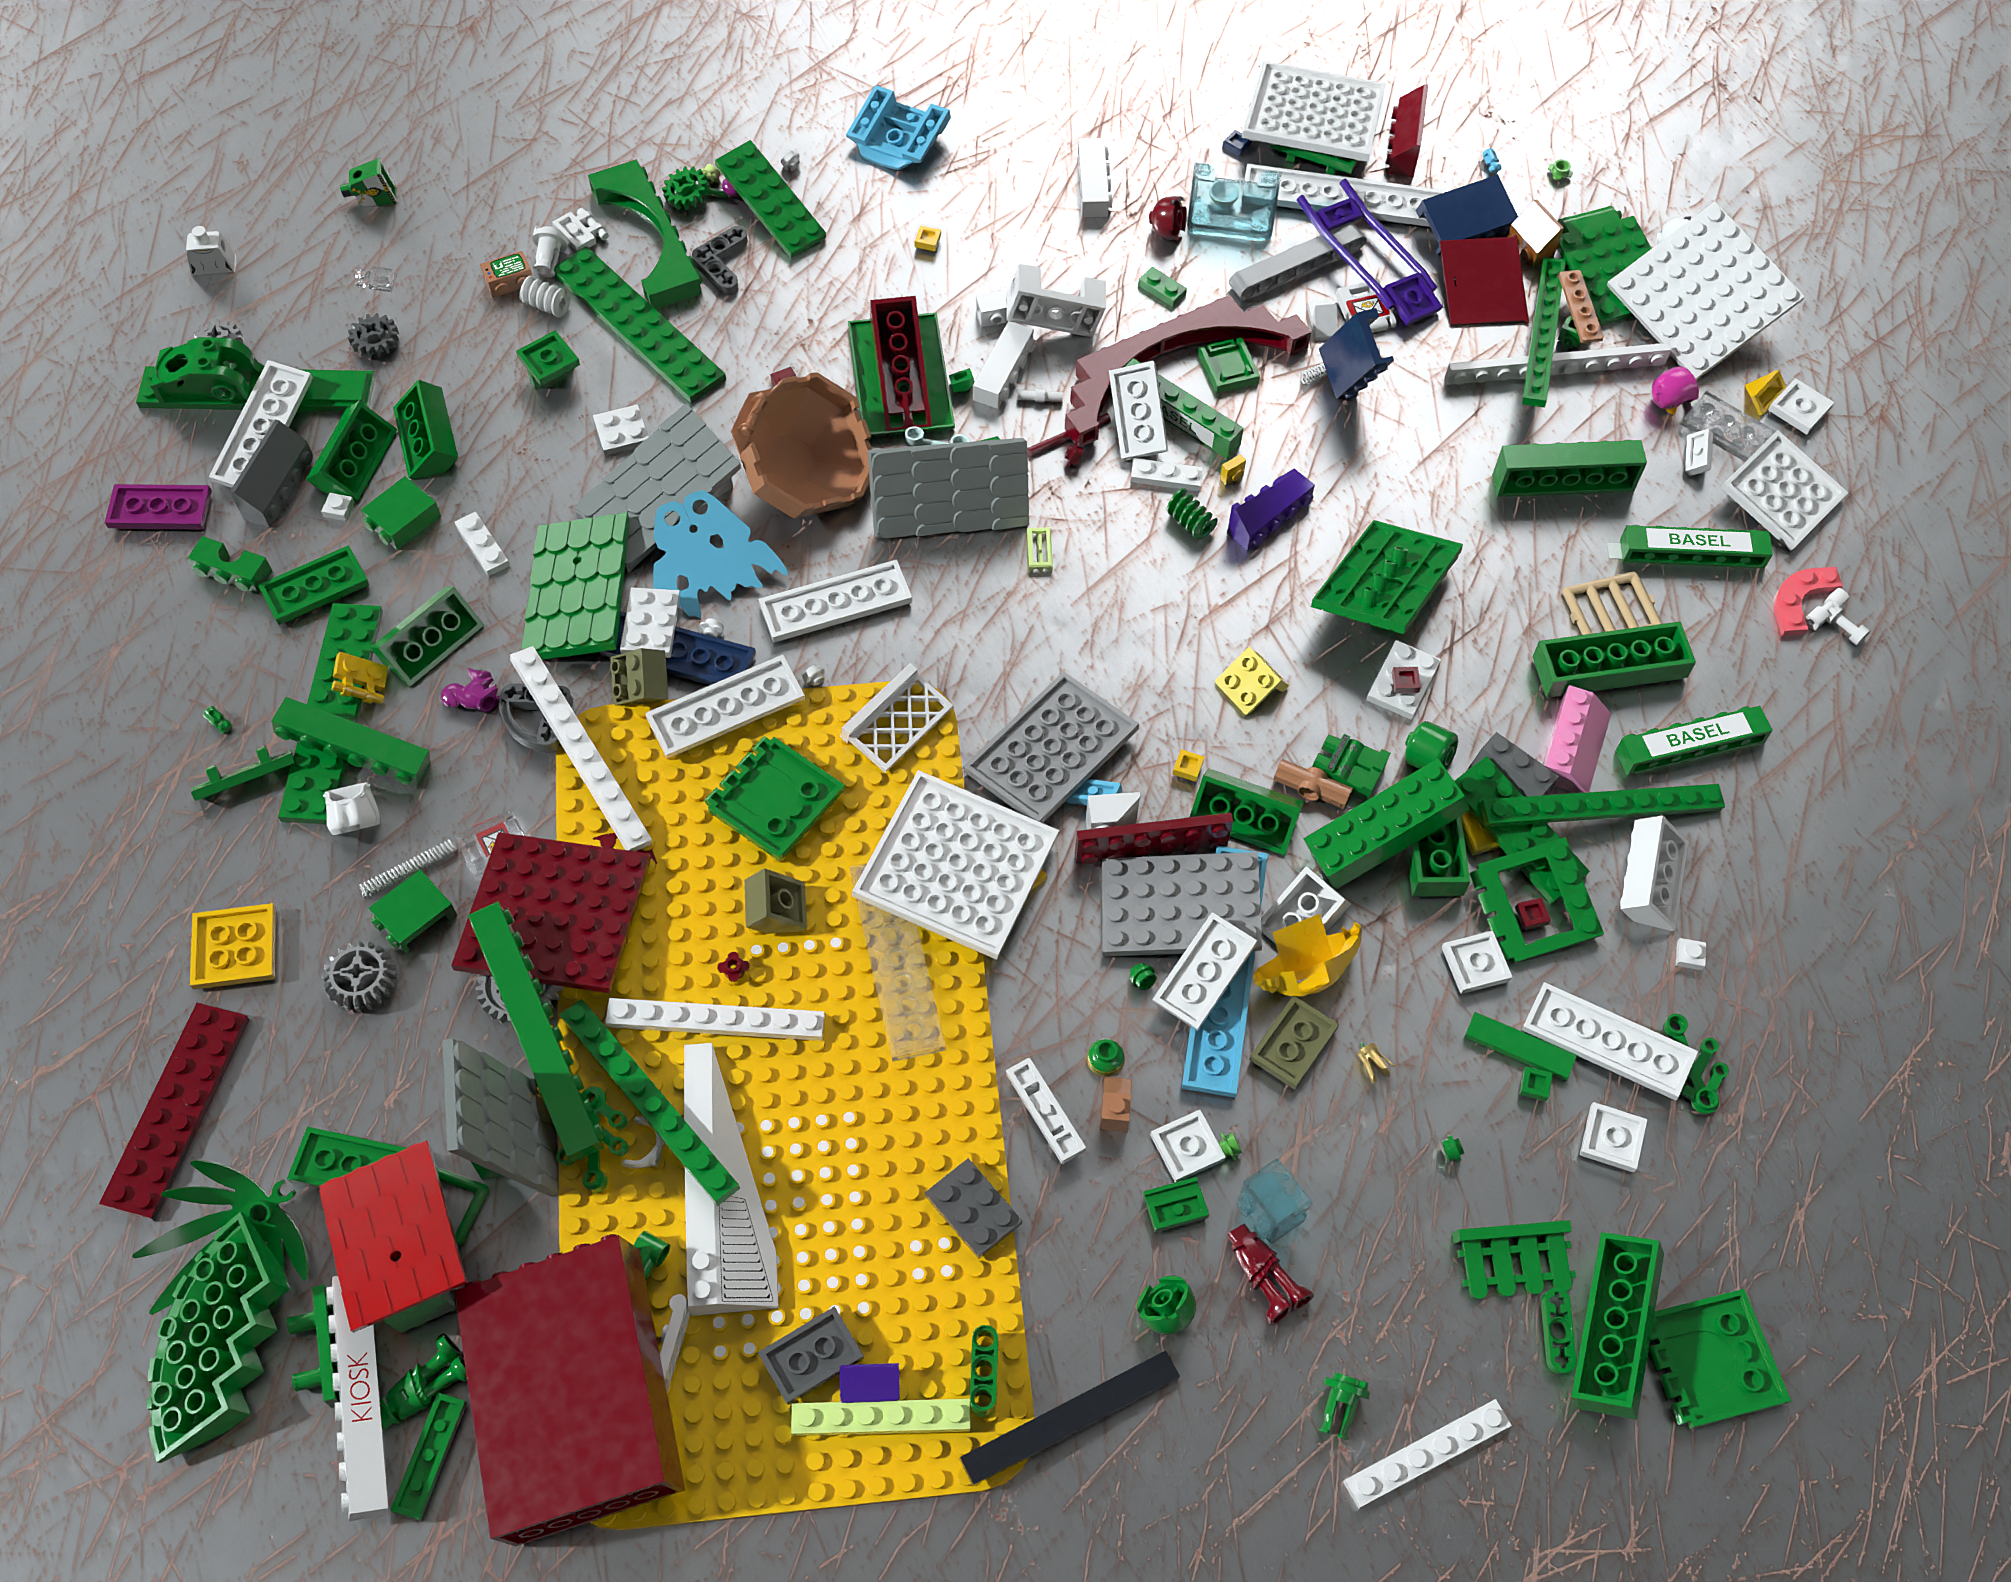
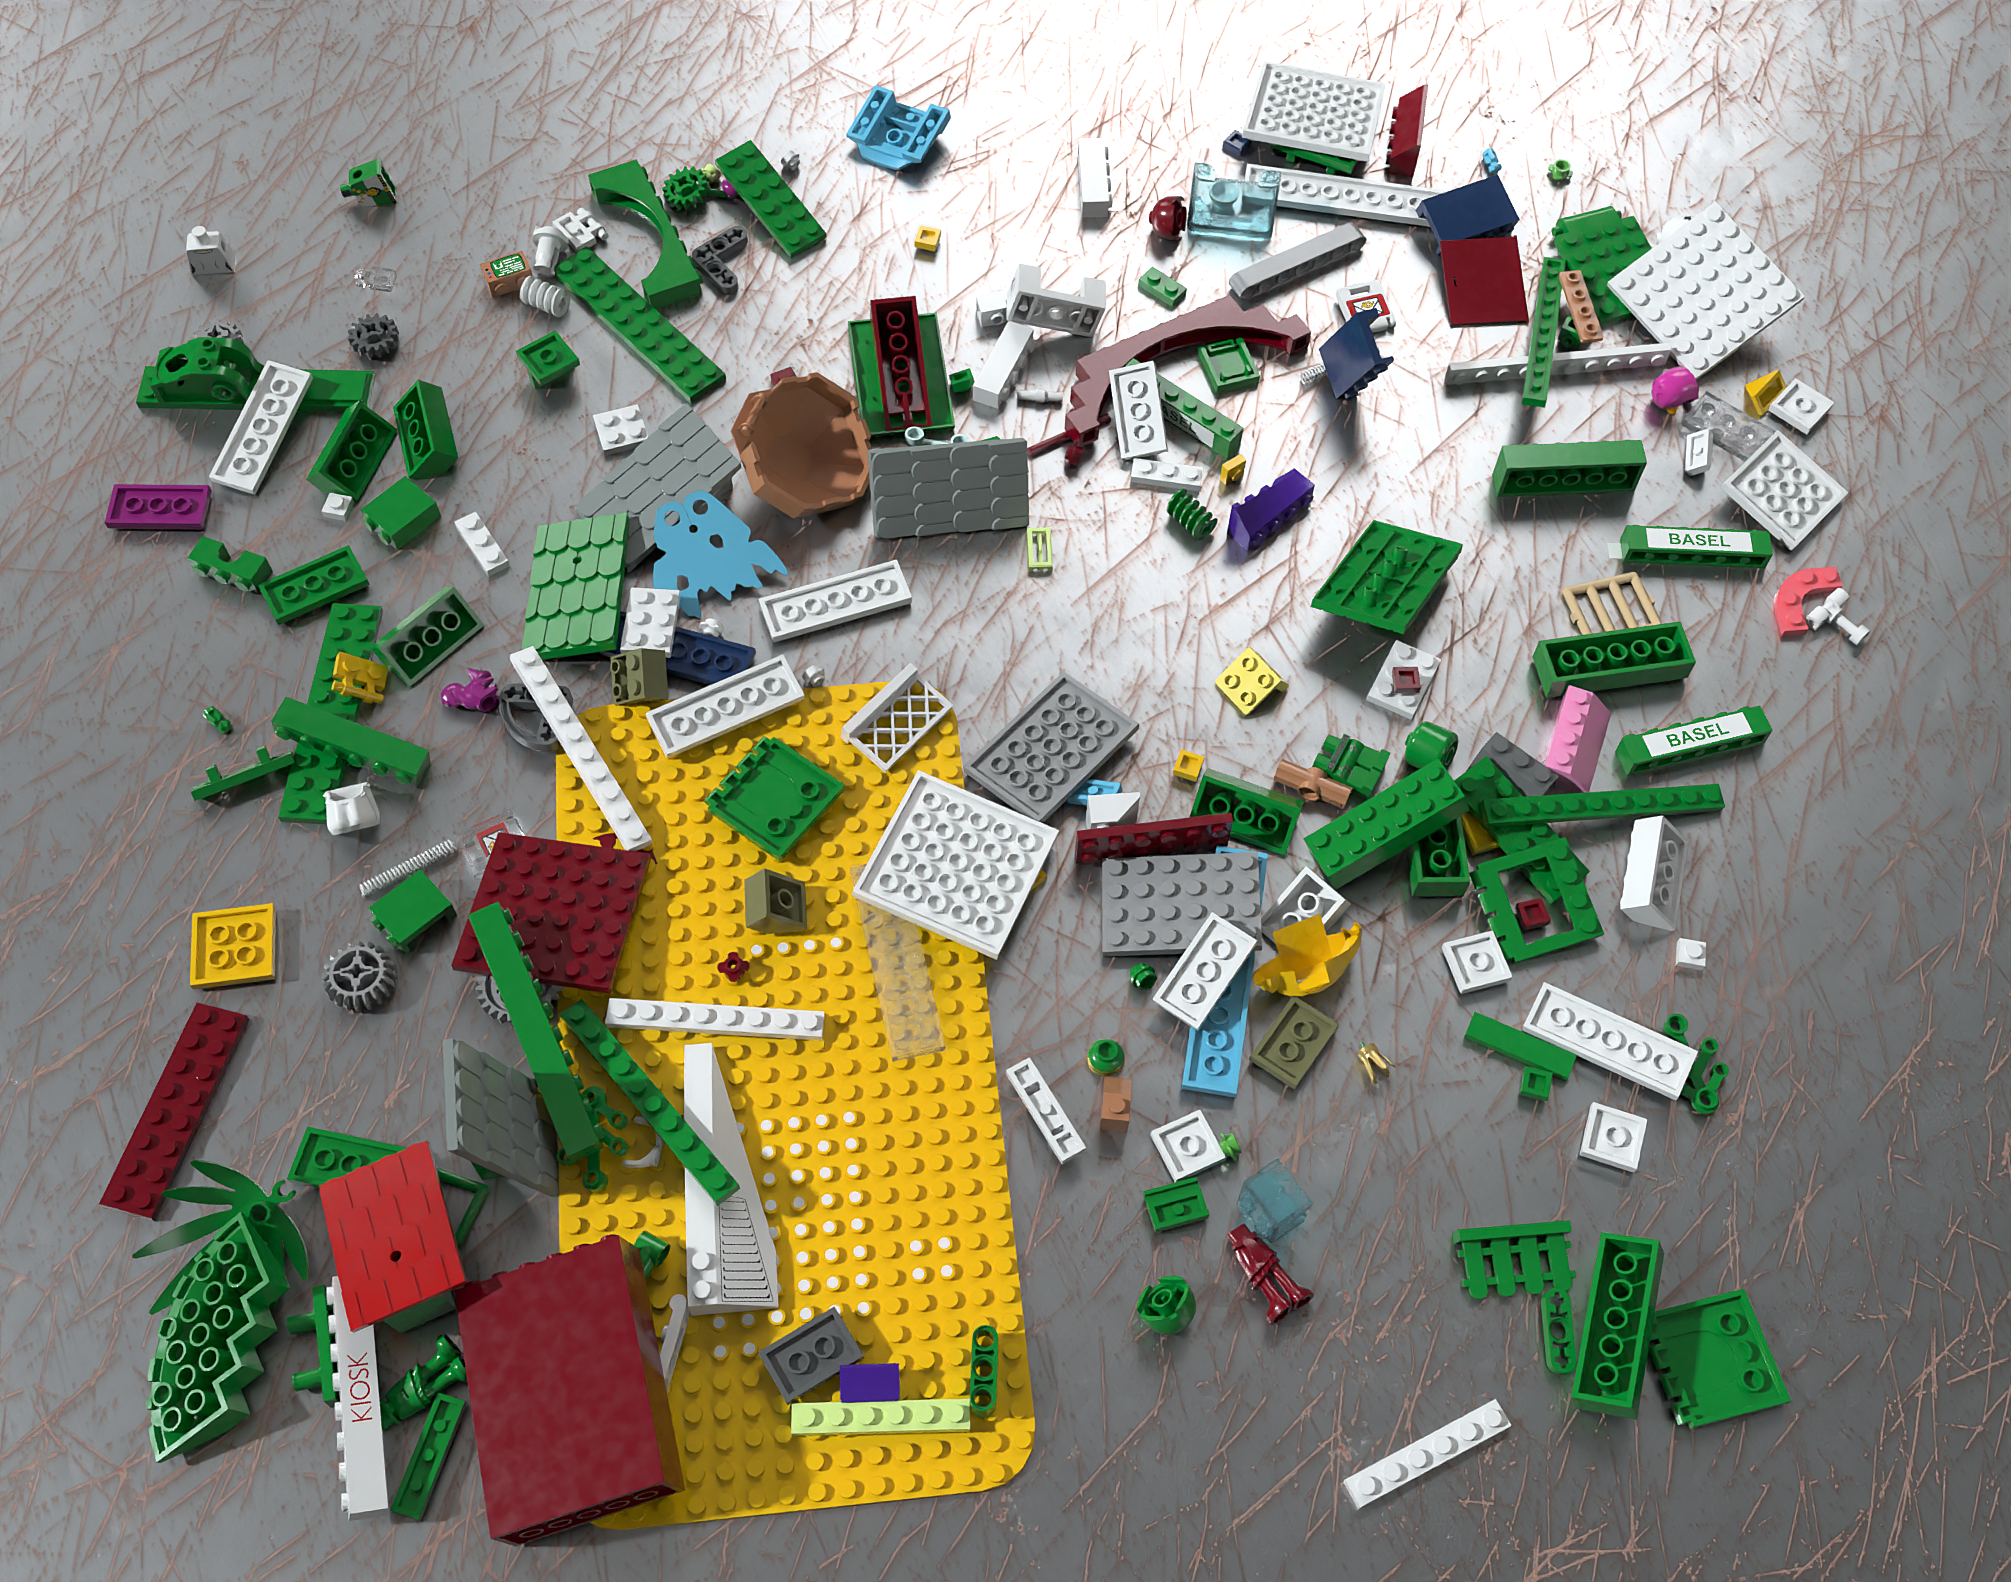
(271, 474): dark grey slope -> none
(973, 1208): dark grey plate -> none
(1068, 1418): black tile -> none
(1322, 318): white slope -> none
(1347, 1391): green piece -> none
(1409, 296): dark purple plate -> none
(1453, 1148): green plate -> none
(1536, 234): slope -> none

